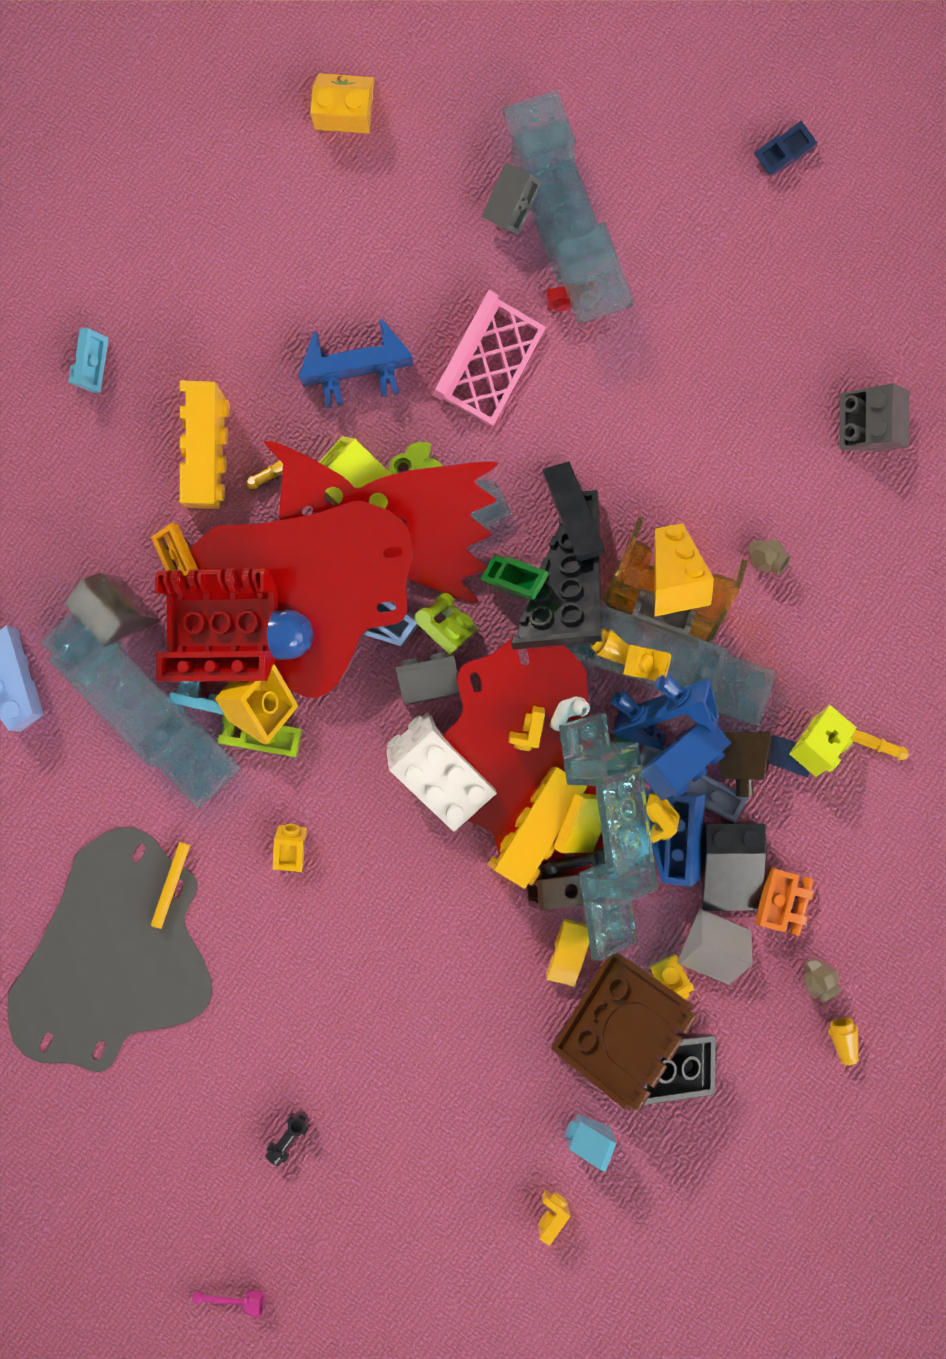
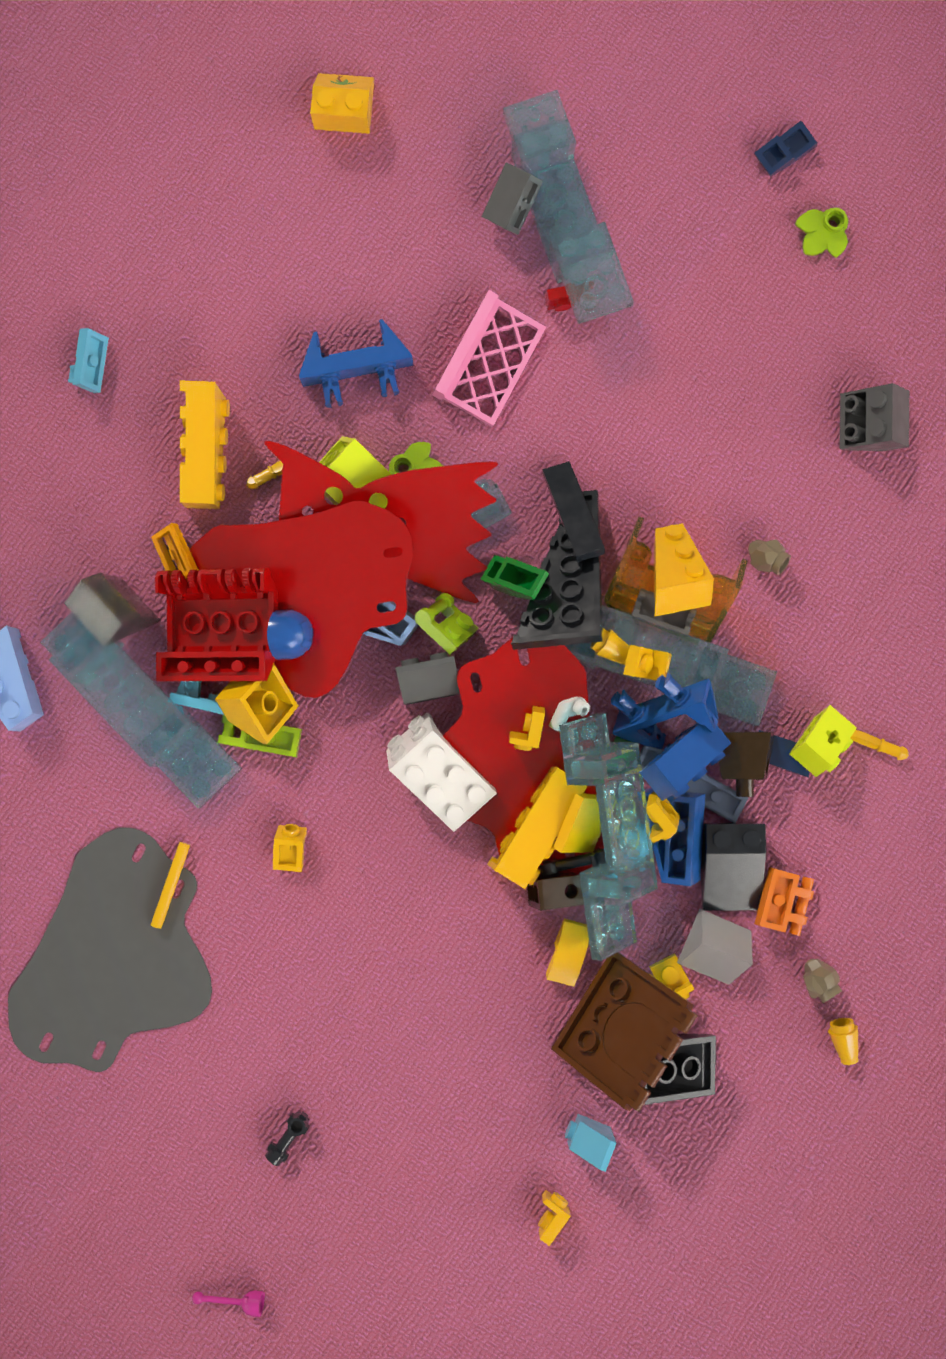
(821, 234): none -> lime plate

